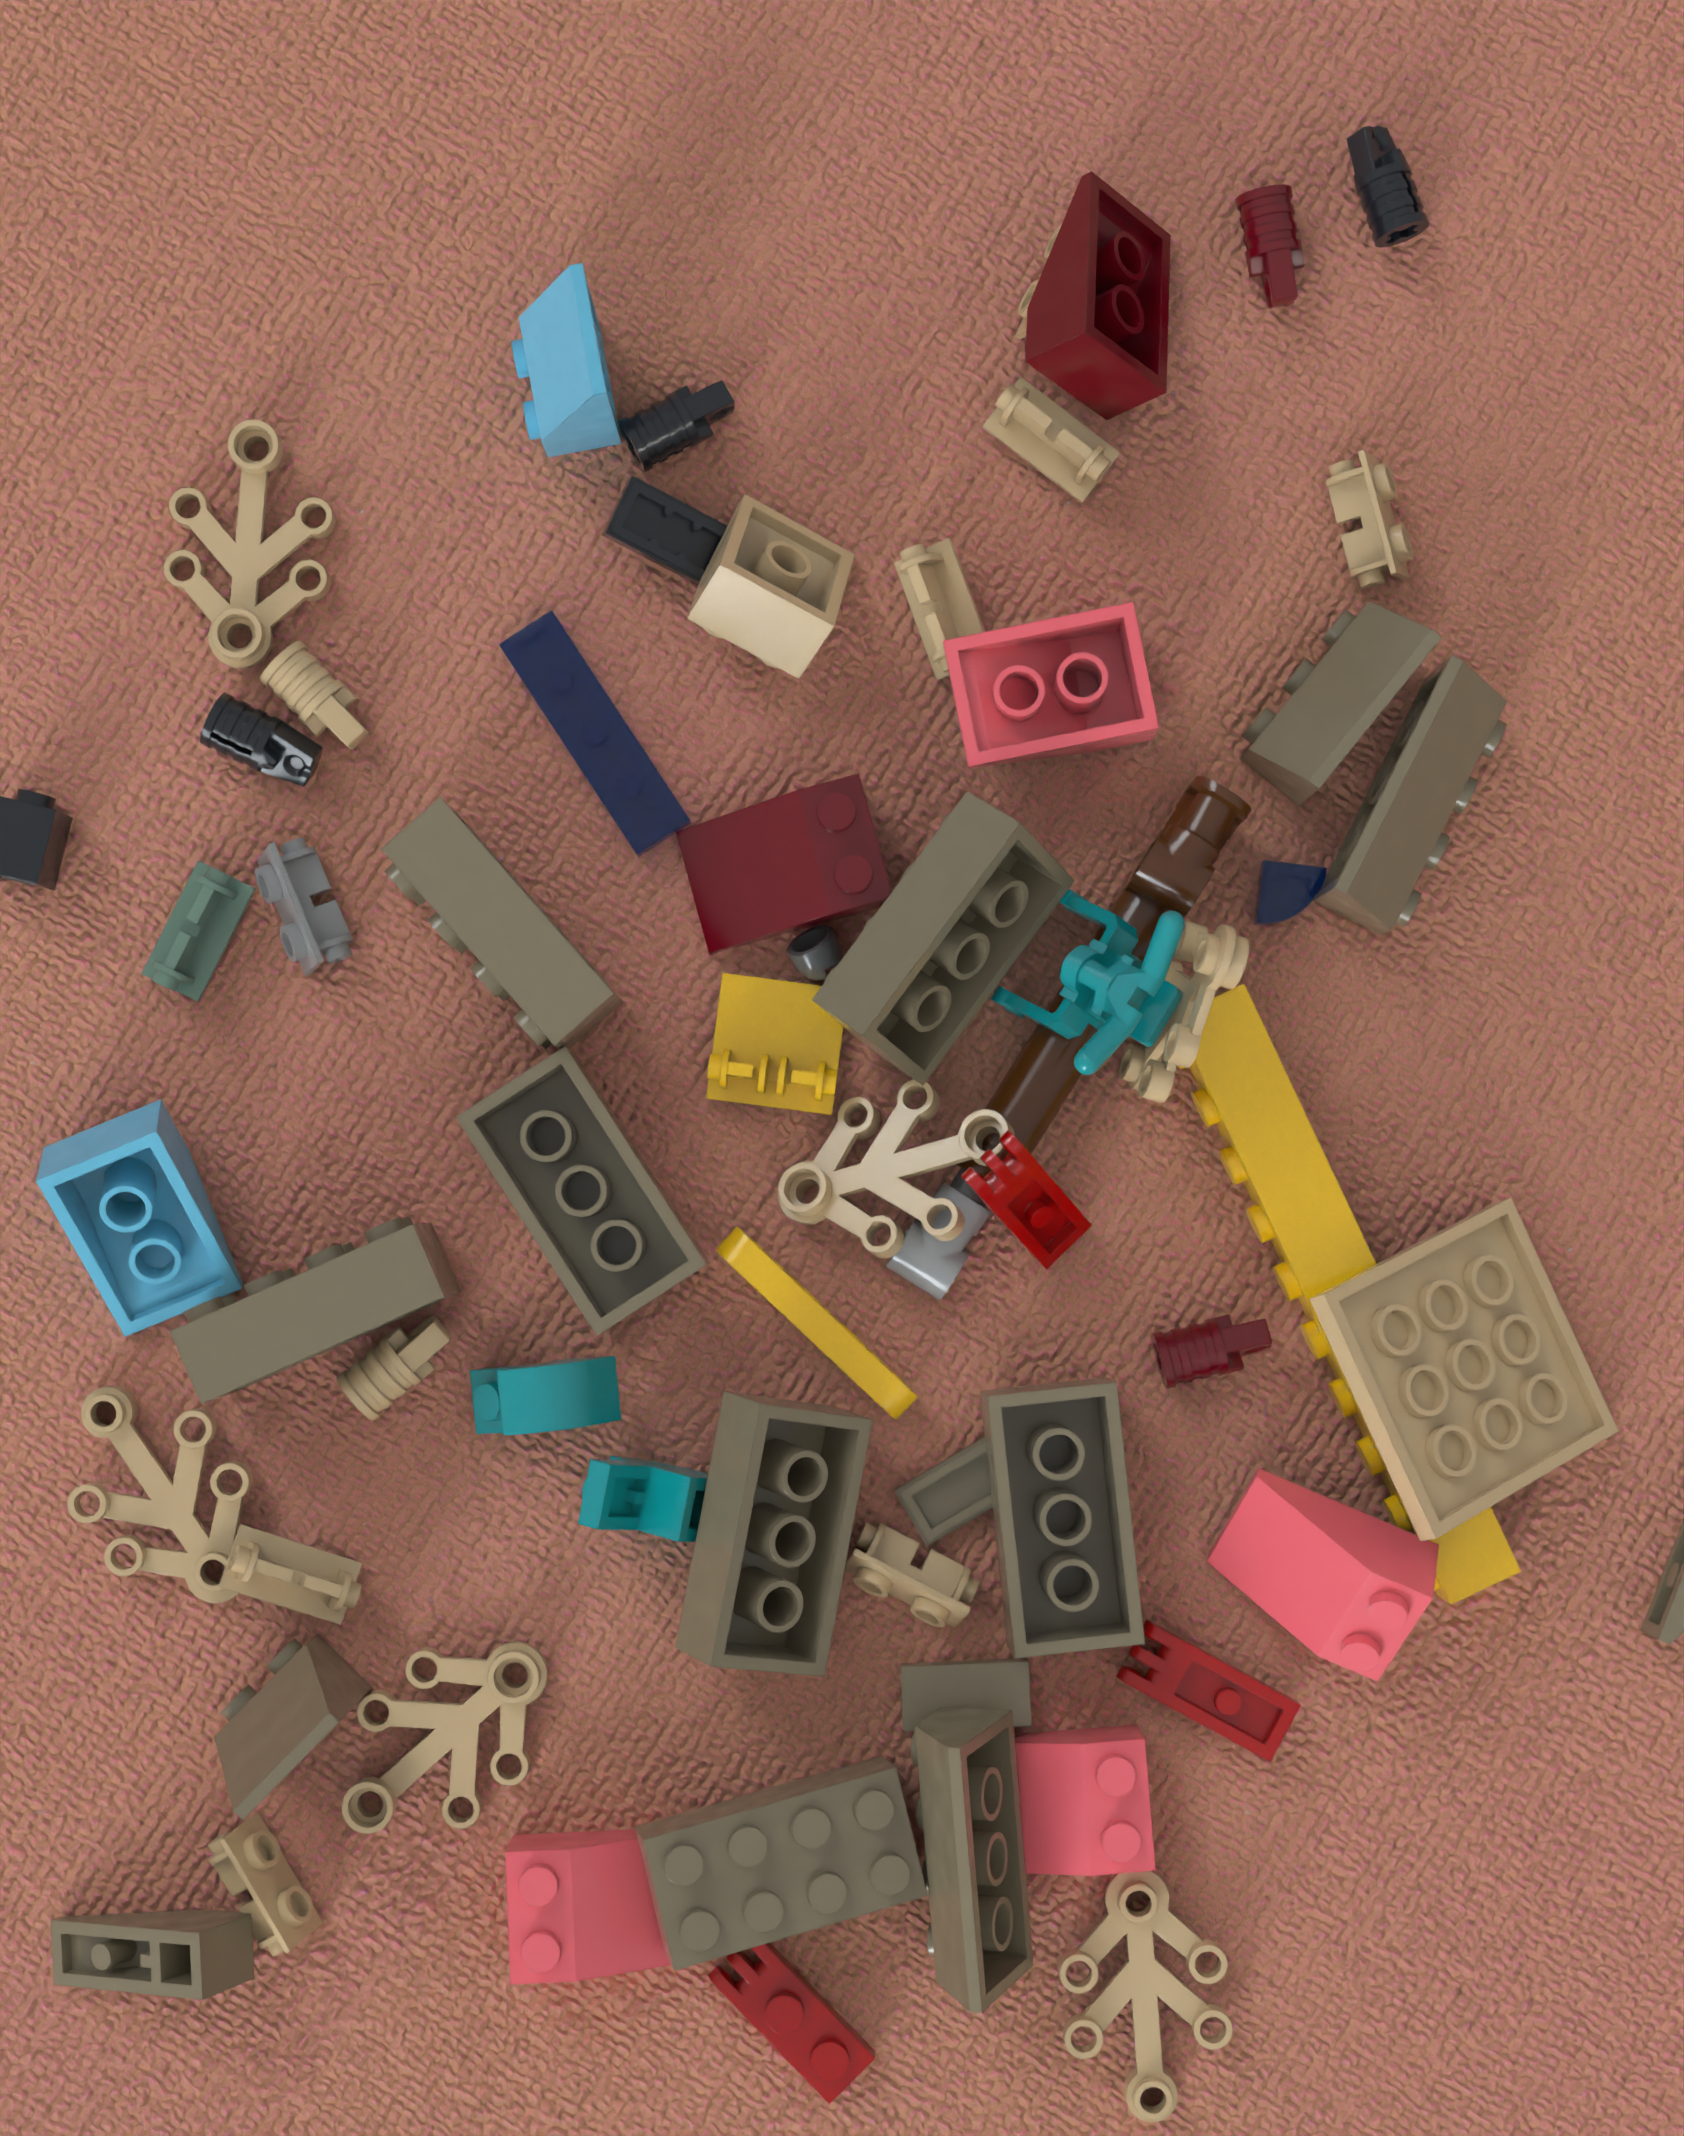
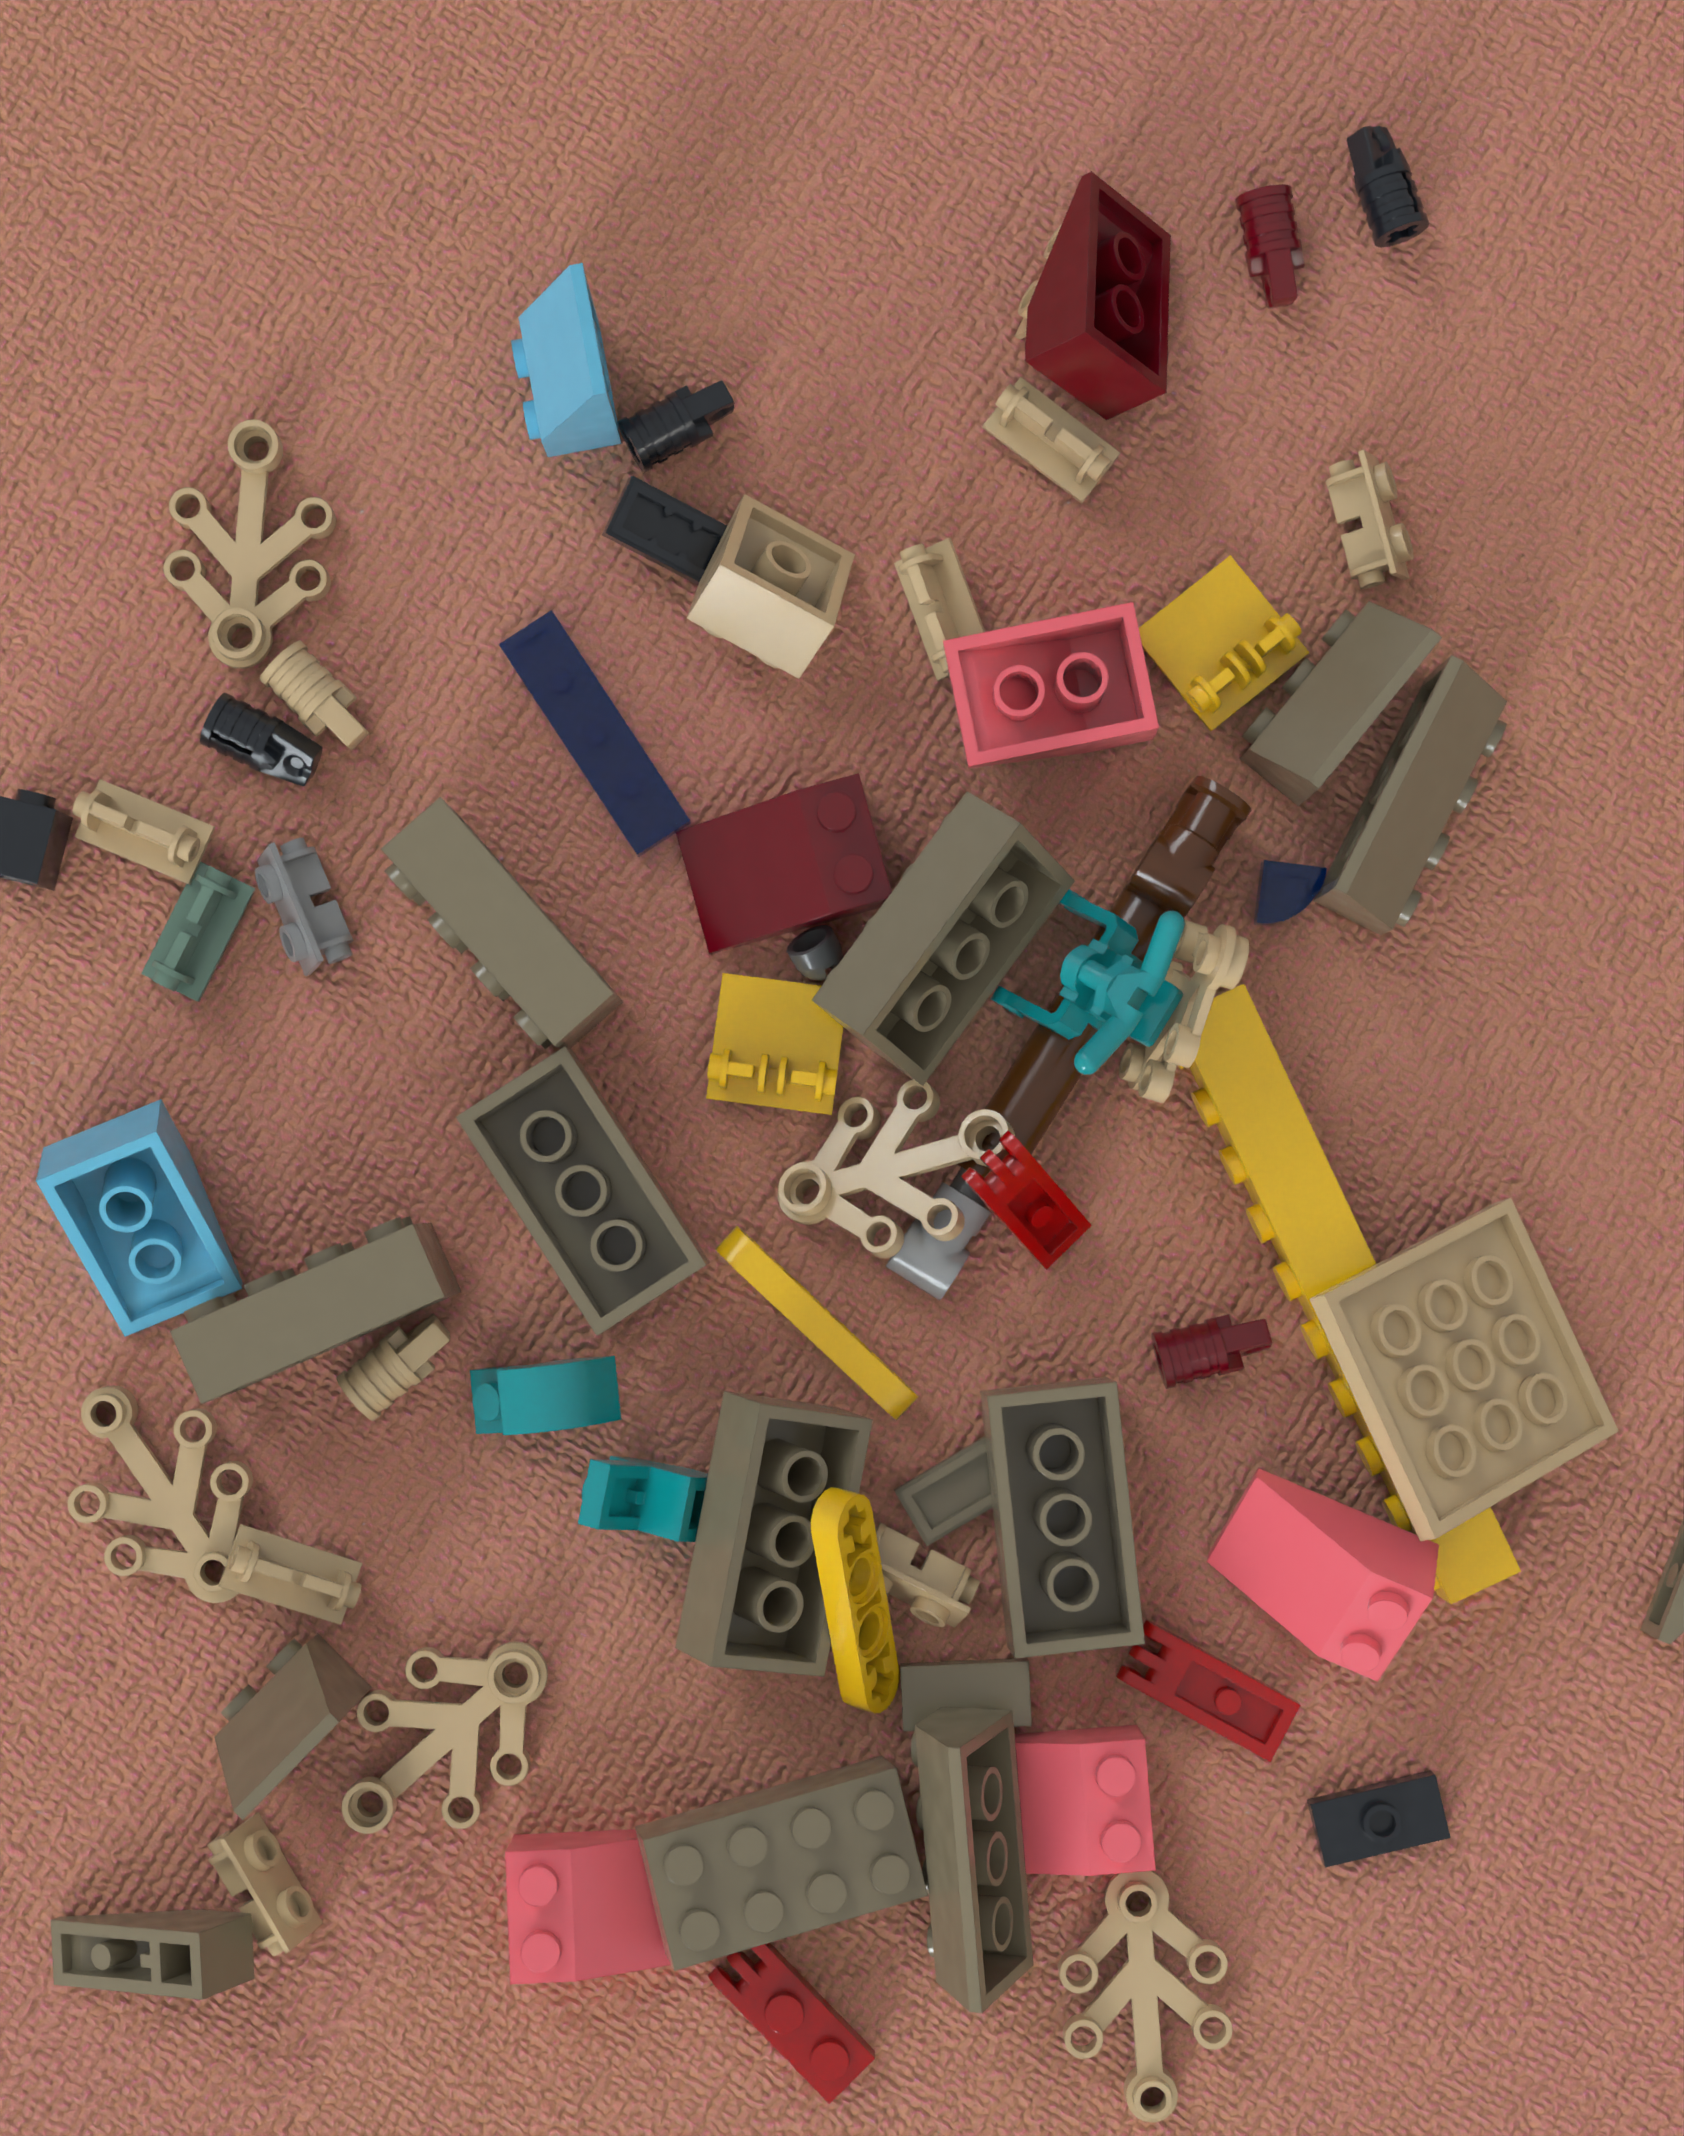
(142, 830): none -> tan hinge
(844, 1544): none -> yellow beam
(1221, 643): none -> yellow hinge
(1378, 1818): none -> black plate

